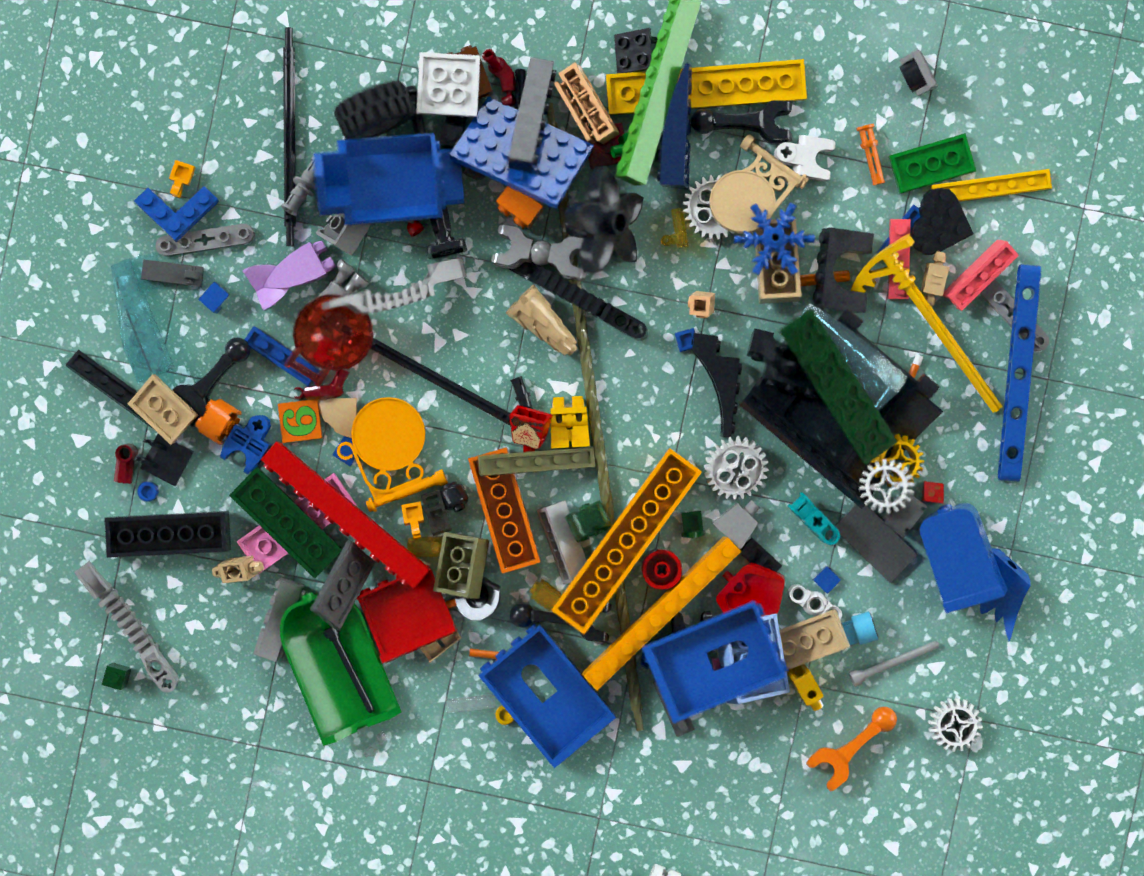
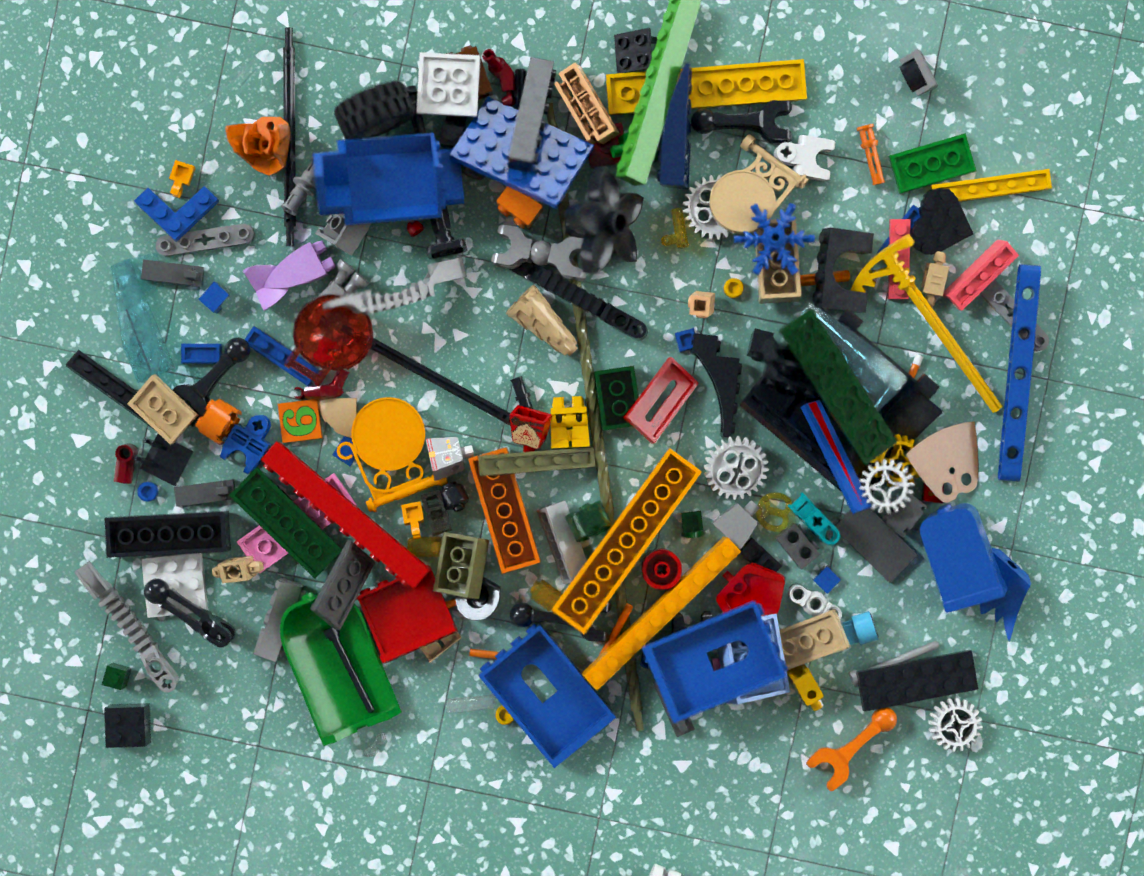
(127, 725): none -> black brick
(181, 573): none -> white plate
(200, 353): none -> blue tile
(204, 492): none -> dark grey hinge
(209, 625): none -> black piece
(260, 145): none -> orange piece
(447, 456): none -> torso
(616, 395): none -> dark green brick
(618, 626): none -> orange bar
(672, 404): none -> piece
(733, 288): none -> yellow tile
(773, 511): none -> clear yellow piece
(793, 548): none -> flat silver brick
(835, 456): none -> blue tile
(917, 680): none -> black plate
(945, 449): none -> piece

